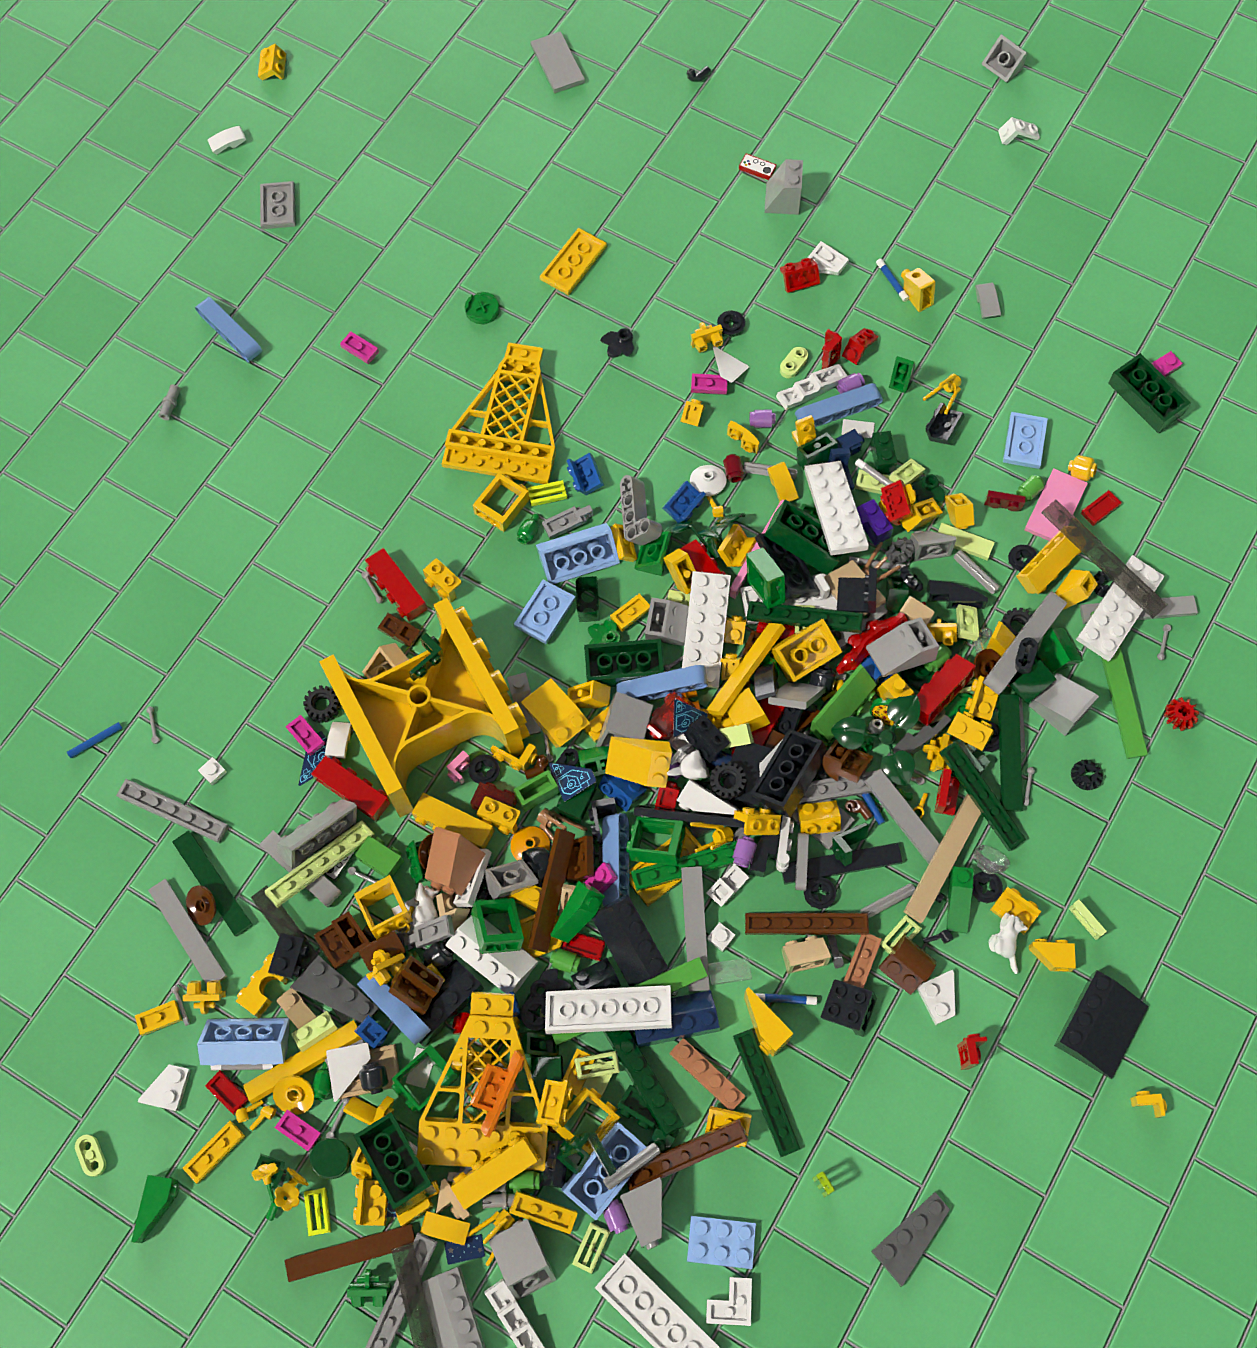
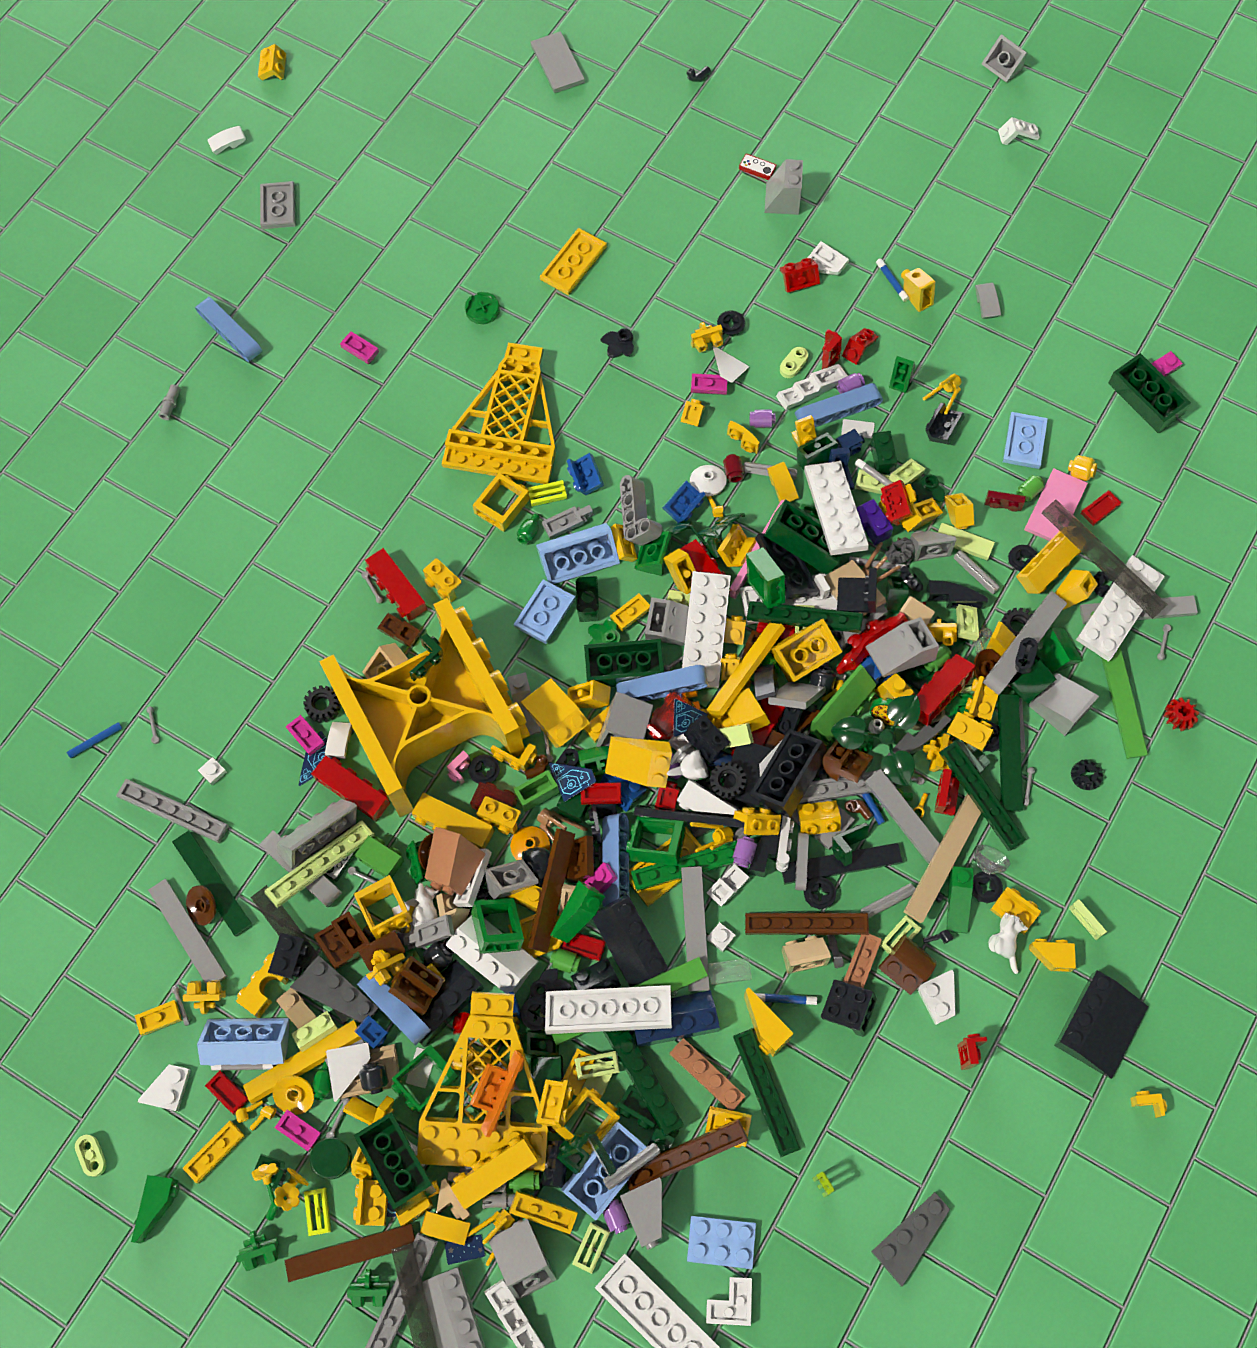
(266, 1248): none -> green hips
(601, 794): none -> red tile

